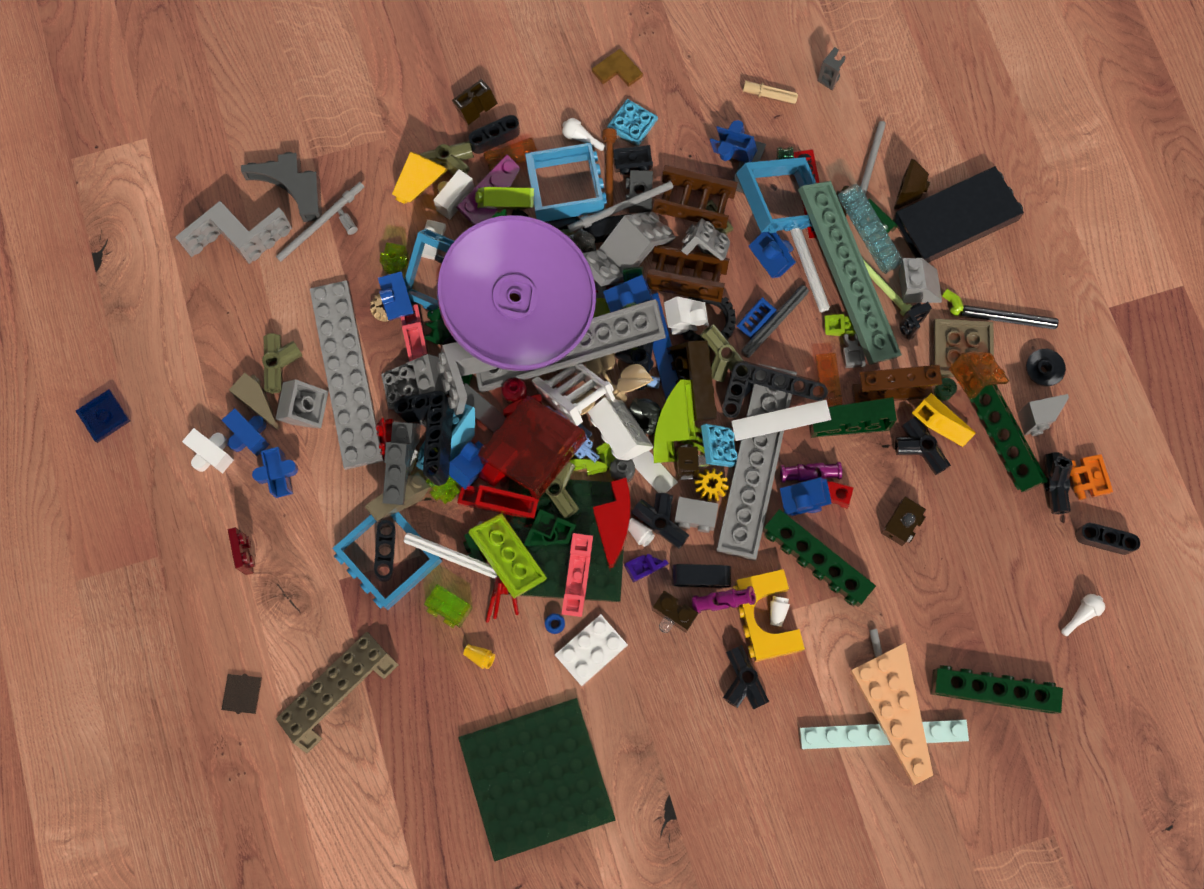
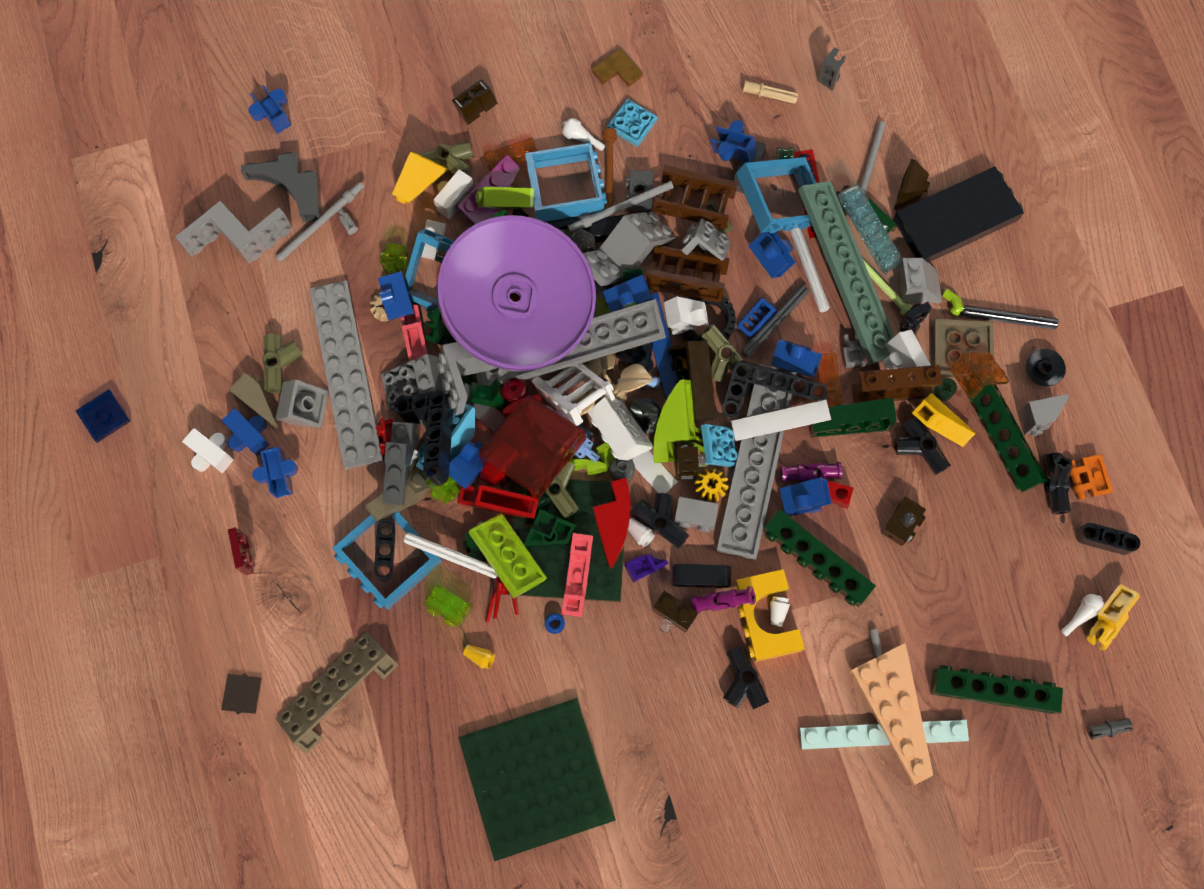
(271, 109): none -> blue piece
(487, 395): none -> dark green slope
(500, 127): black beam -> none
(591, 650): white plate -> none
(632, 158): black bracket -> none
(796, 358): none -> blue piece
(838, 325): lime slope -> none
(905, 352): none -> white piece
(1110, 728): none -> dark grey pin
(1112, 616): none -> yellow plate

